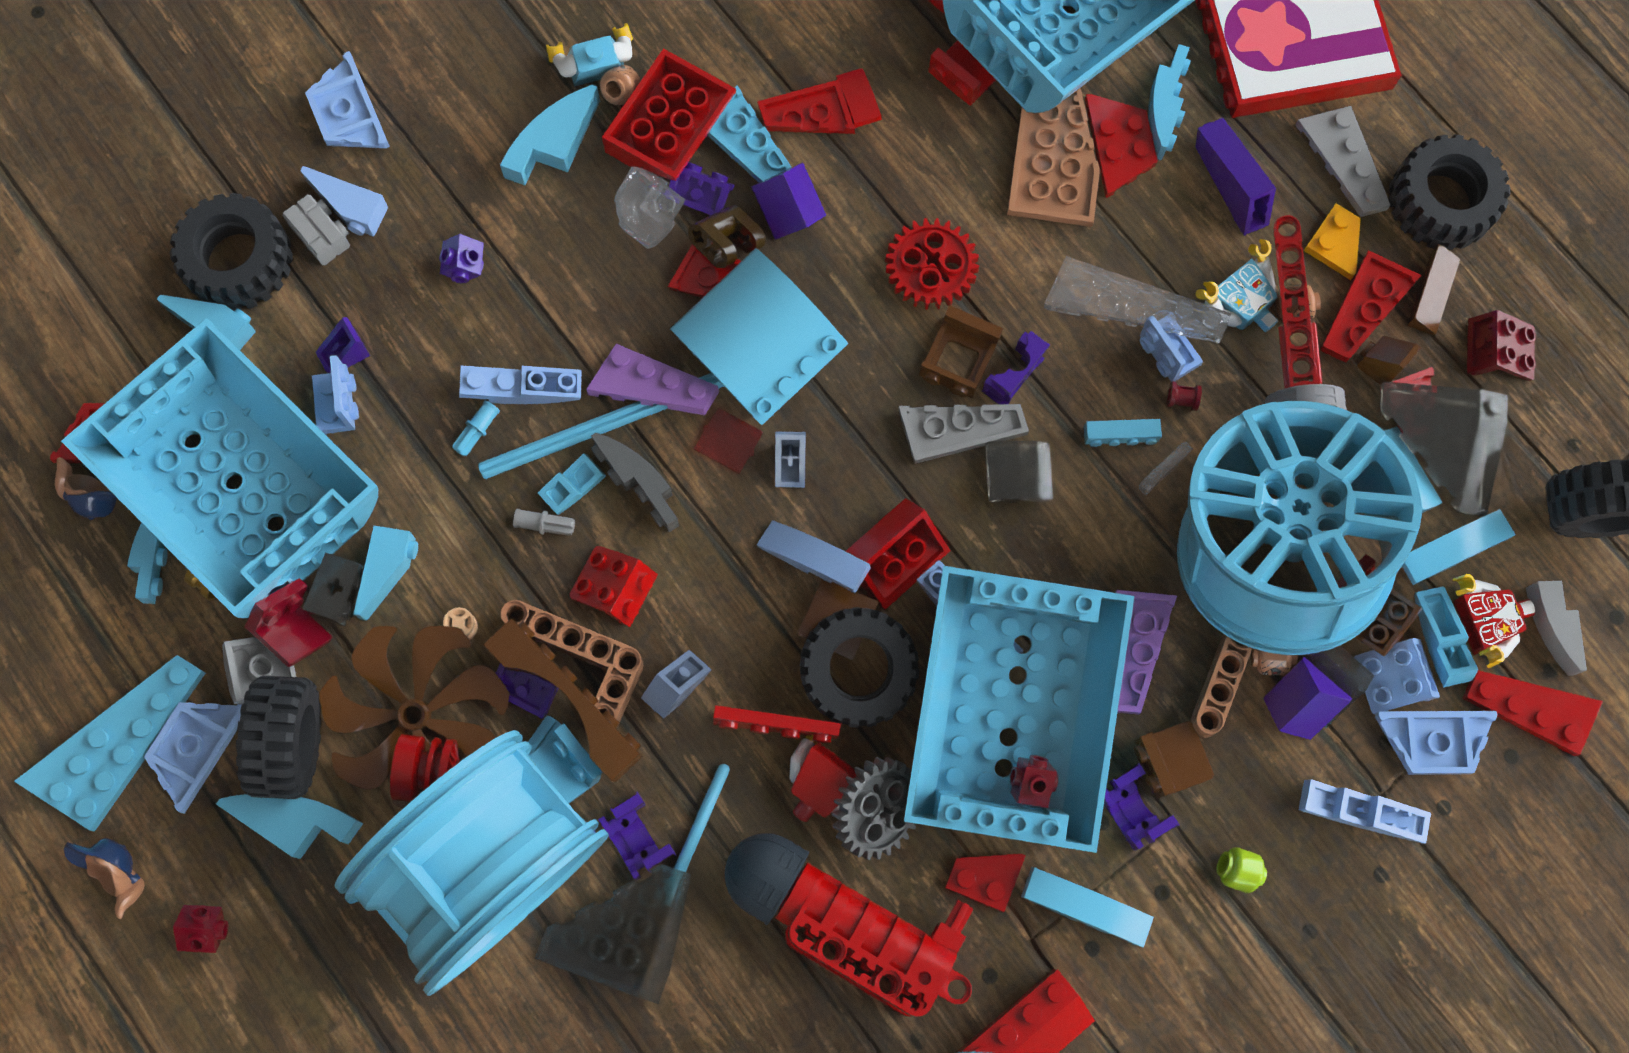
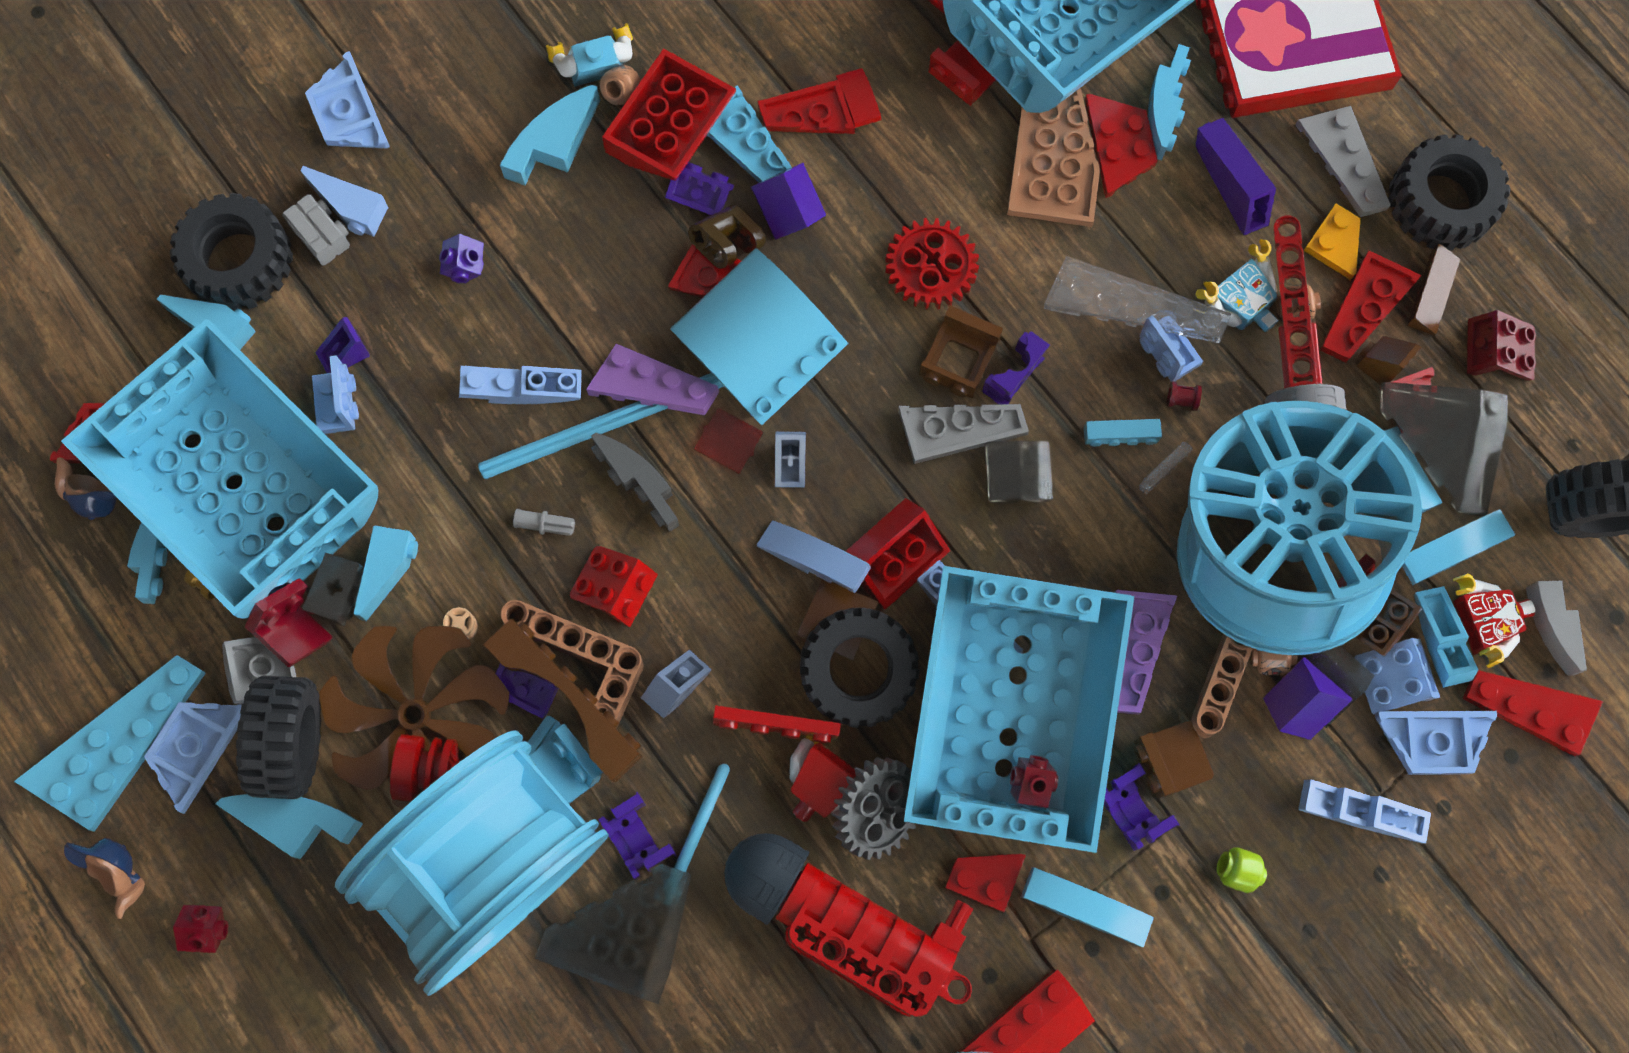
(475, 428): medium azure axle -> none
(572, 485): medium azure slope -> none
(646, 206): clear brick -> none

